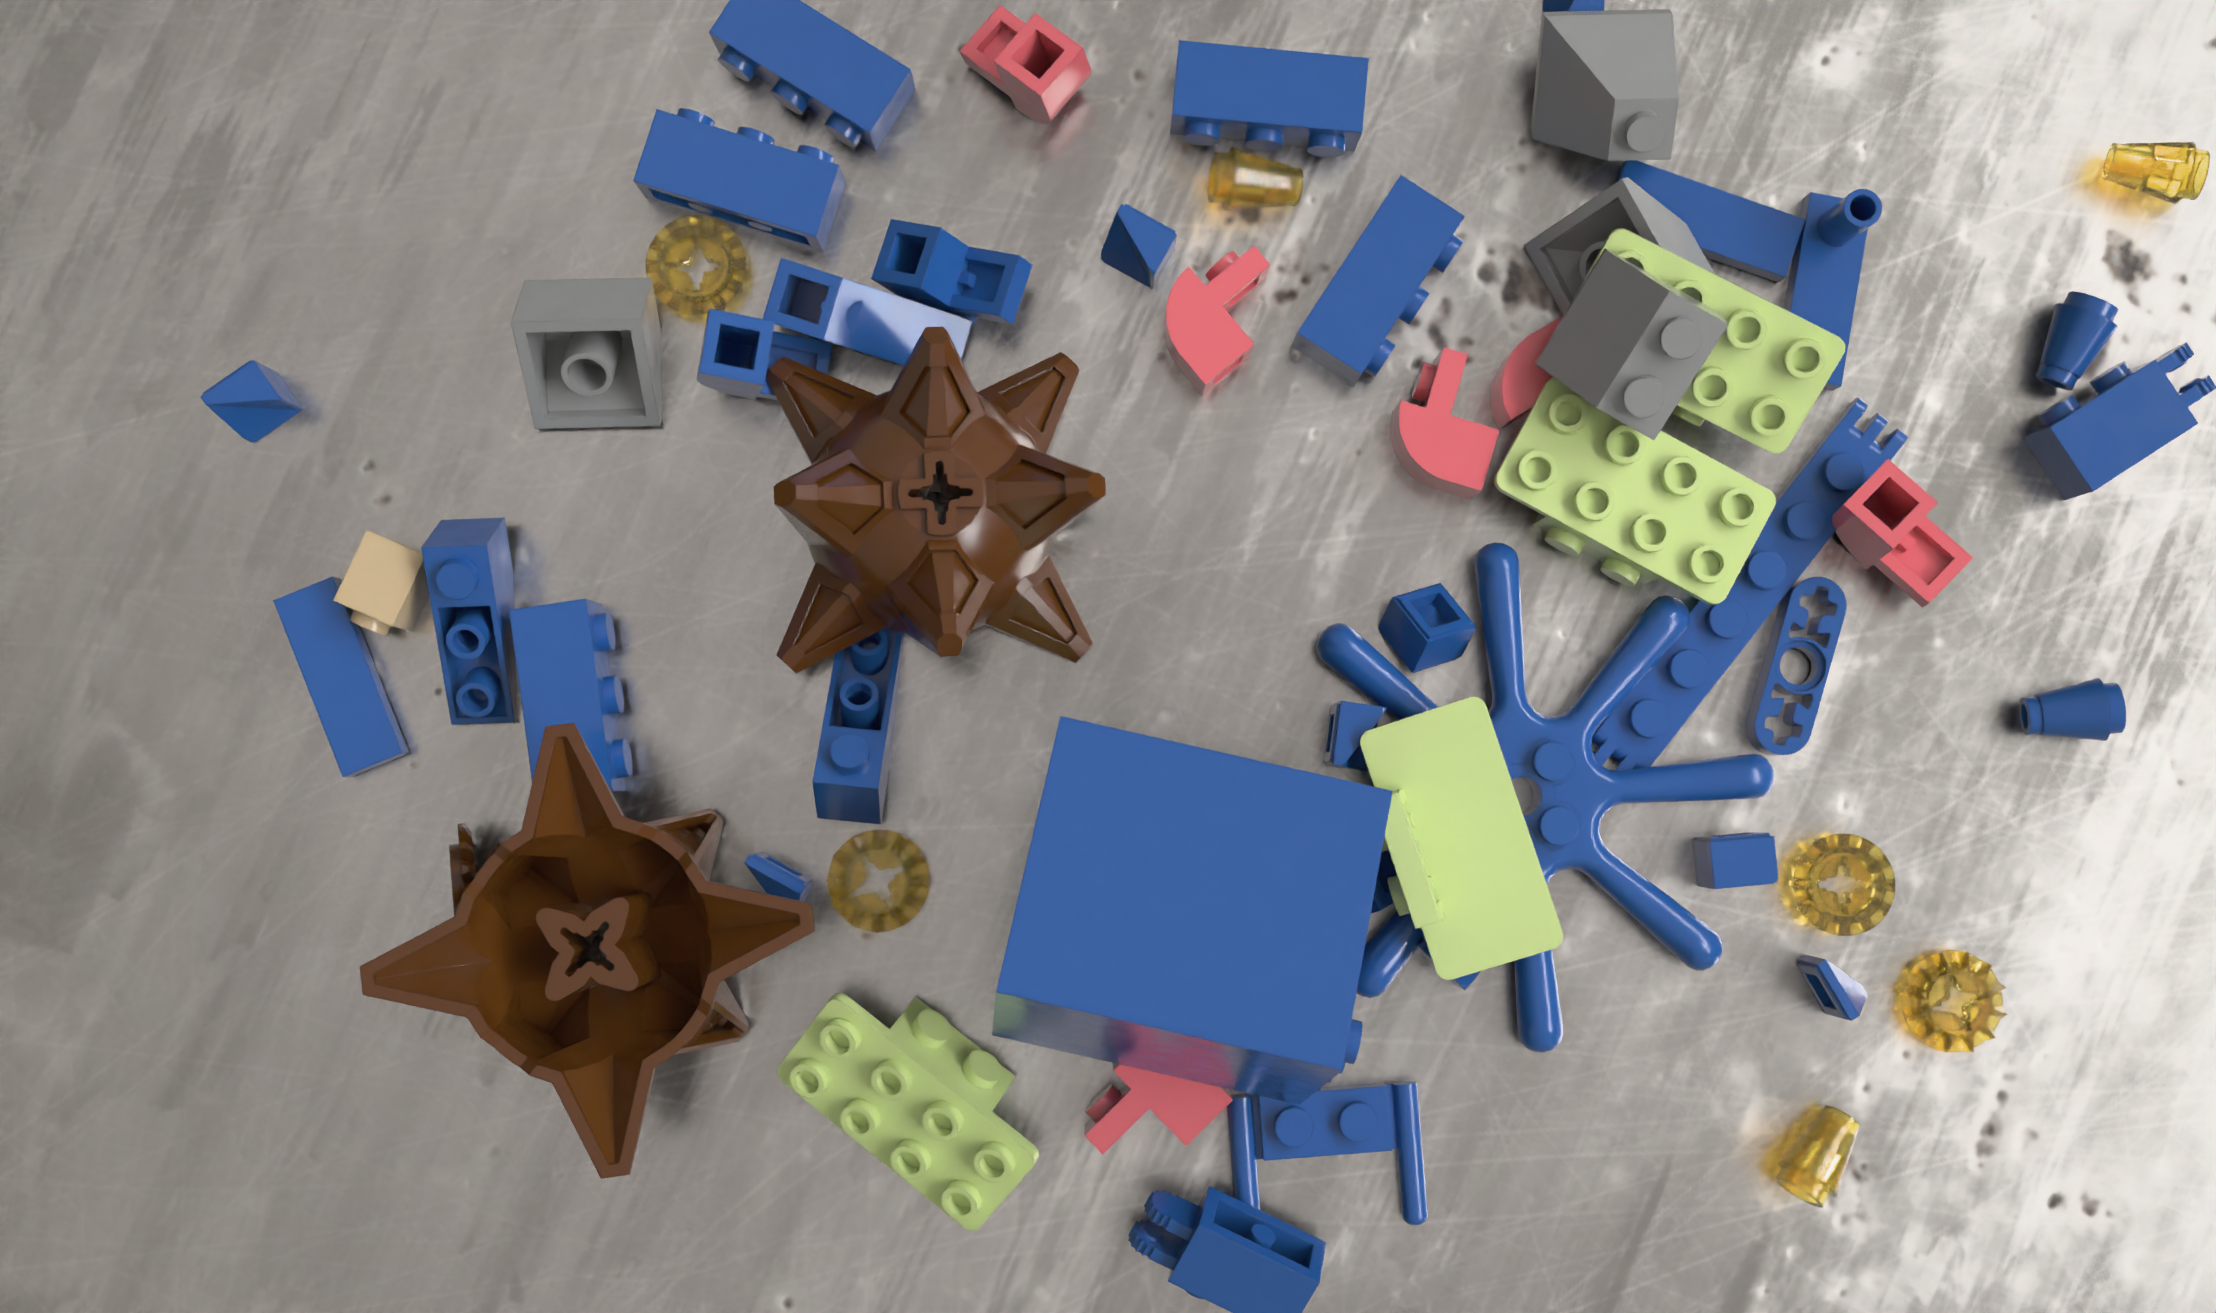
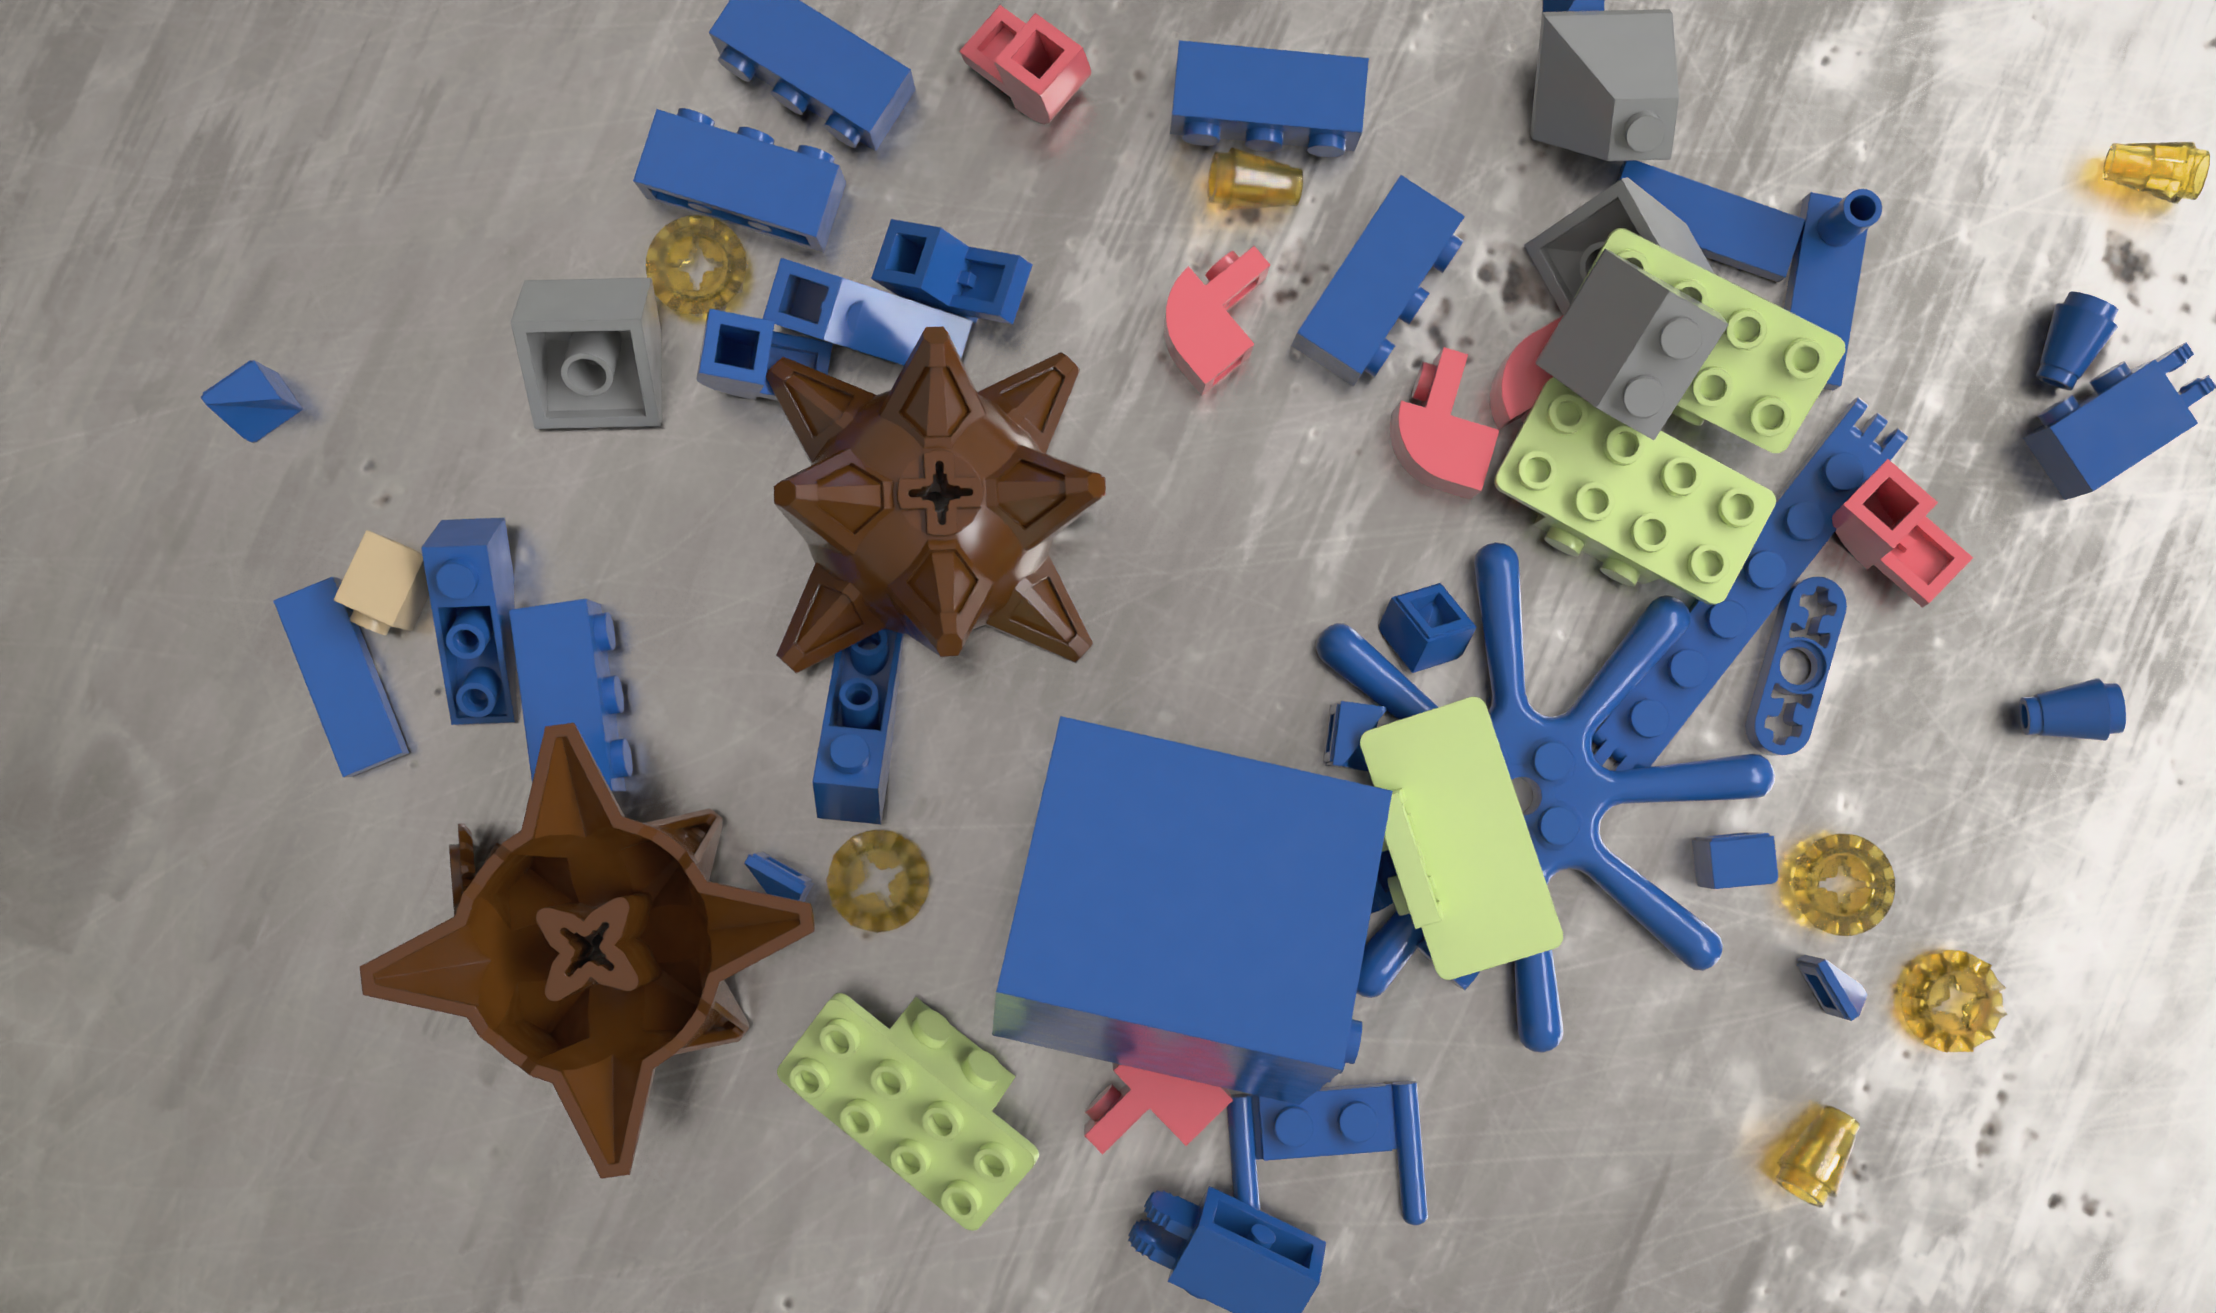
(1138, 245): blue slope -> none

